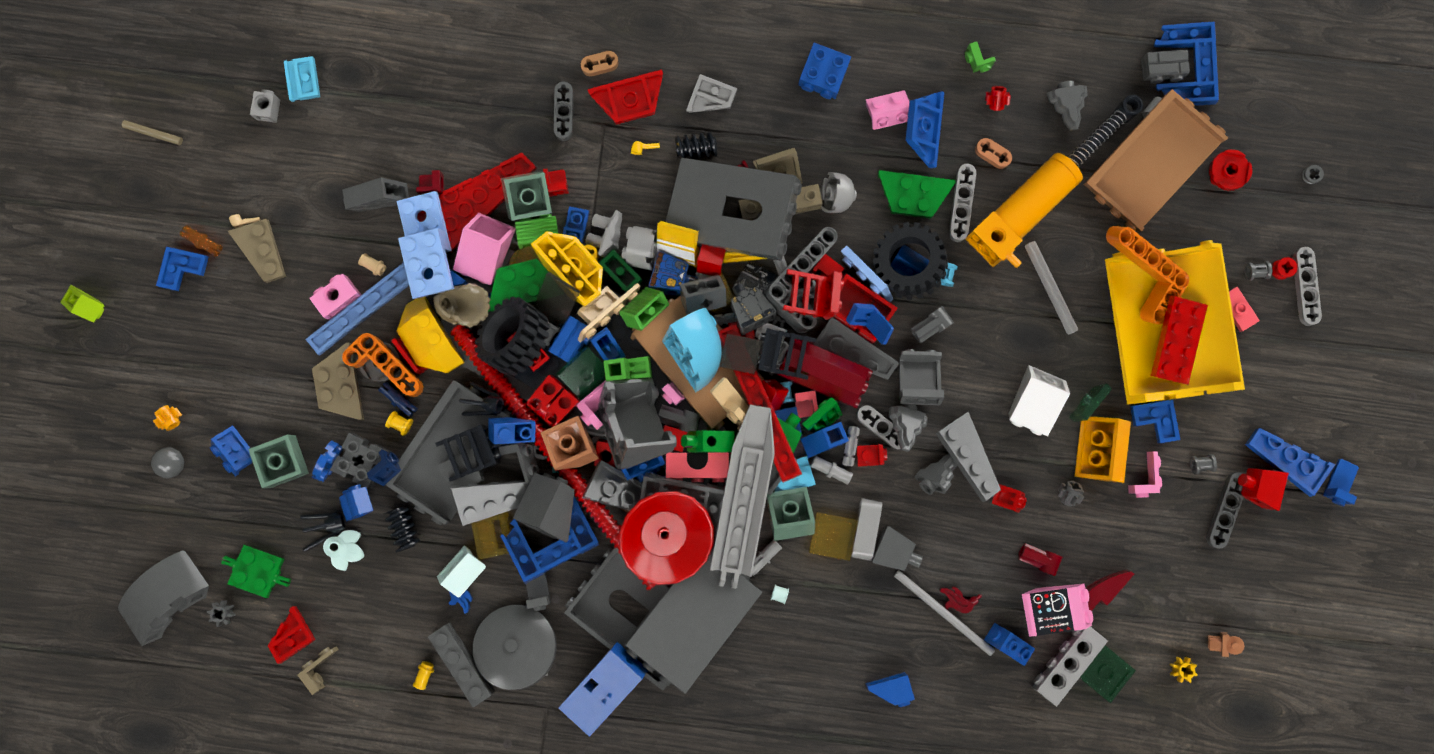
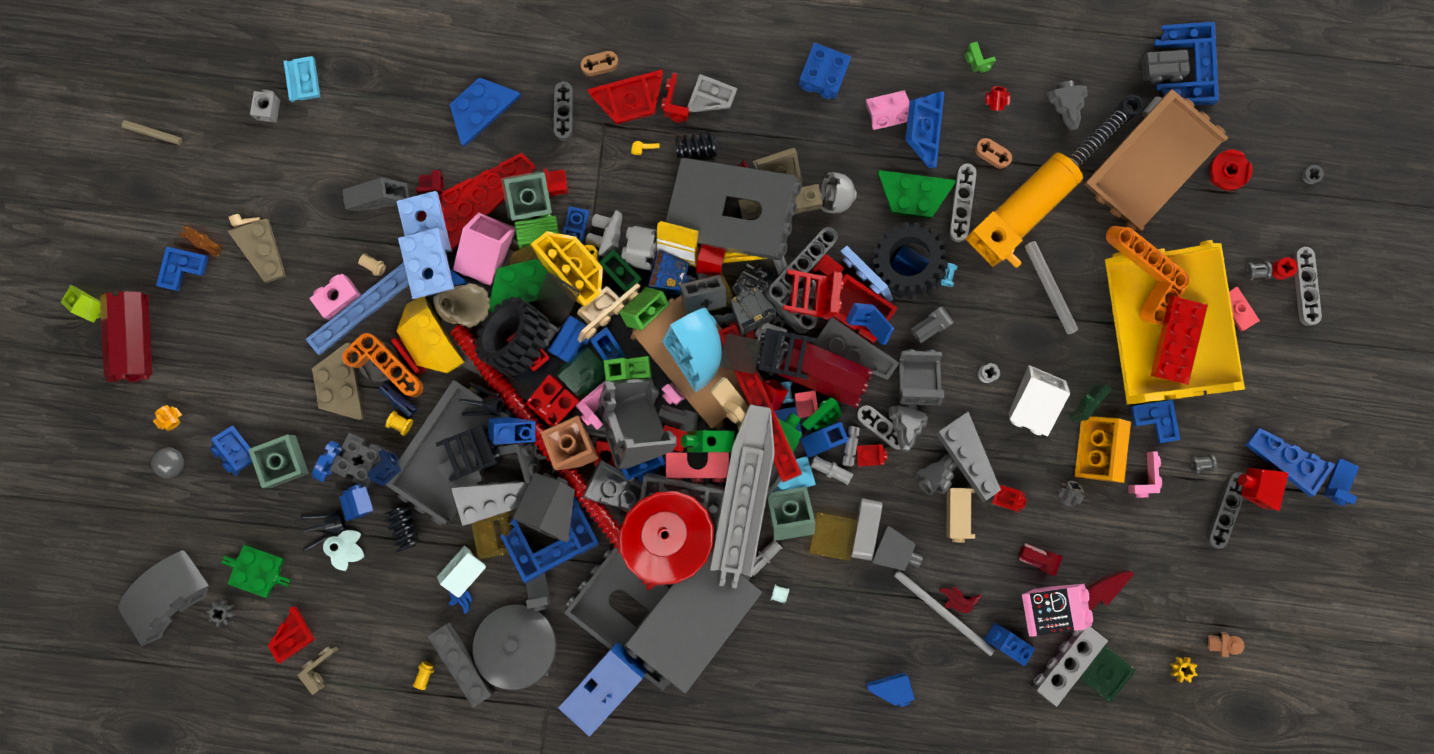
(126, 336): none -> dark red brick
(480, 107): none -> blue wing
(672, 111): none -> red bracket
(959, 514): none -> tan brick
(983, 377): none -> light grey bush

